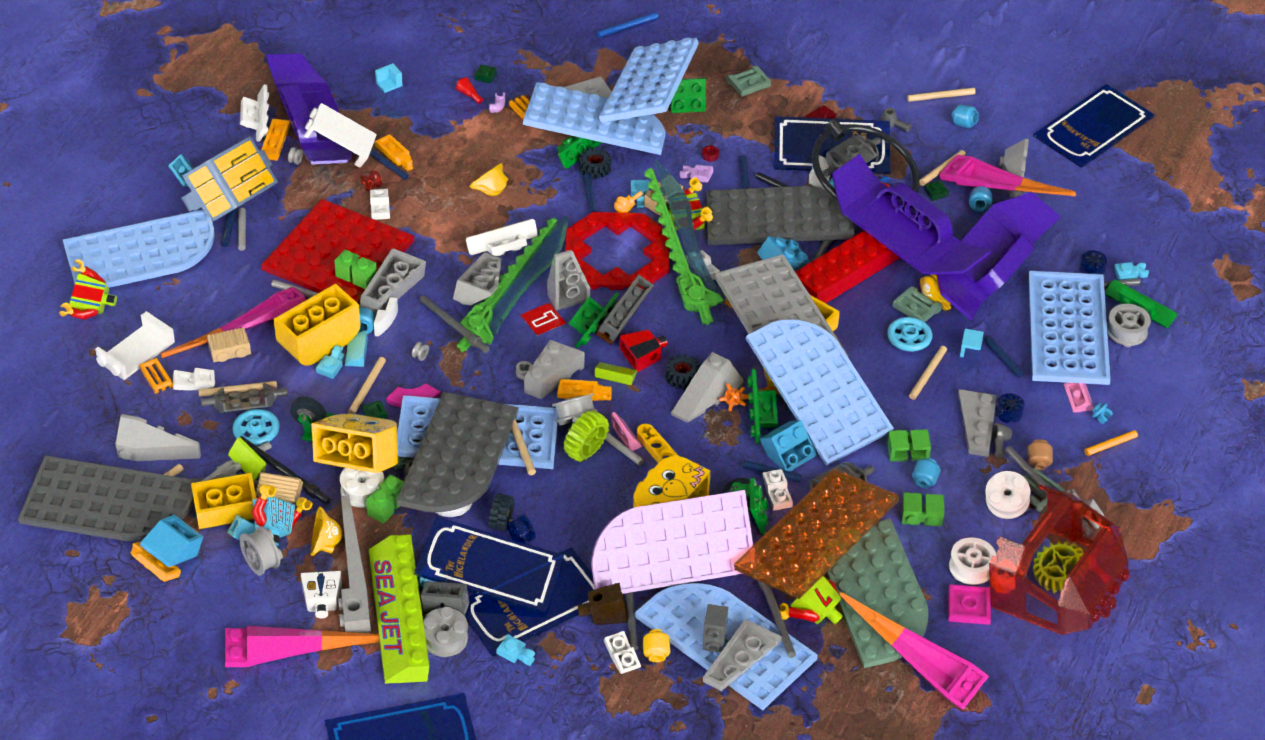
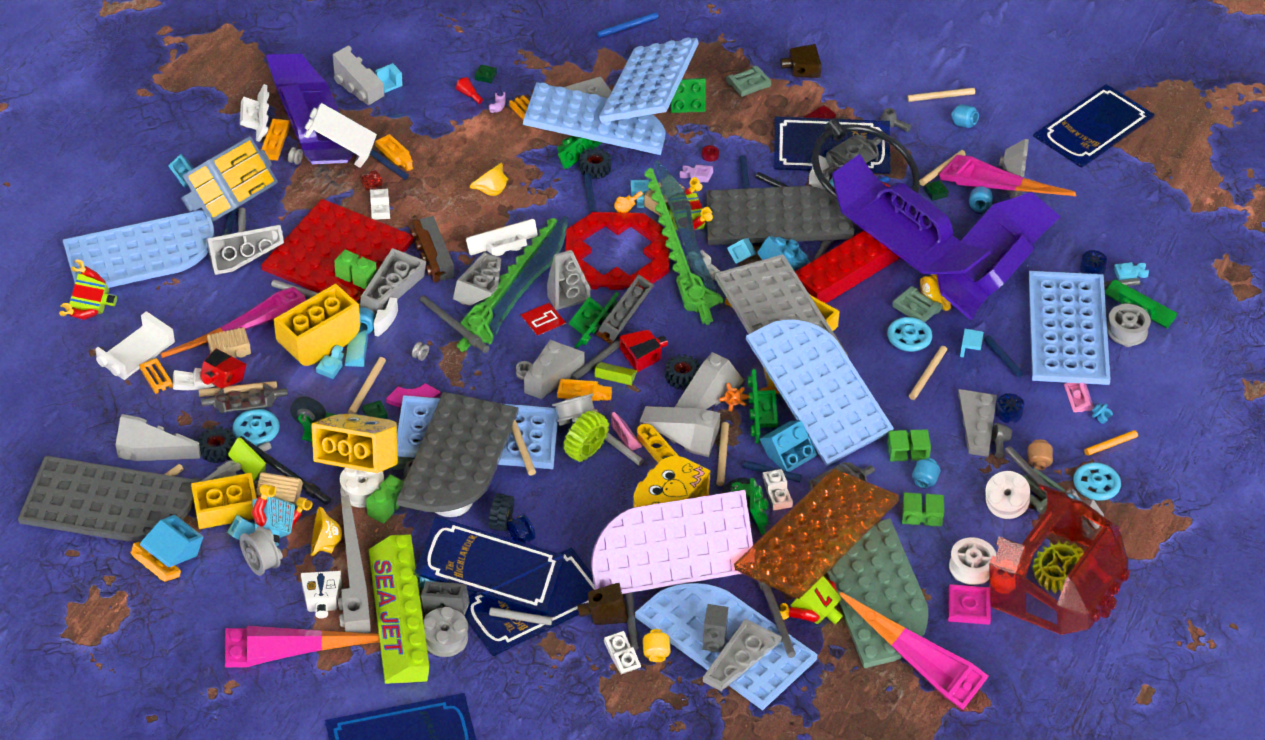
(213, 437): none -> black bush
(222, 369): none -> red torso
(237, 249): none -> light grey wedge
(355, 77): none -> light grey wedge
(432, 249): none -> piece
(515, 649): medium azure plate -> none
(520, 616): none -> light grey bar
(596, 360): none -> dark grey bar
(689, 427): none -> light grey wedge
(722, 454): none -> tan bar
(741, 250): none -> medium azure panel
(803, 62): none -> dark brown torso
(1100, 494): none -> medium azure plate

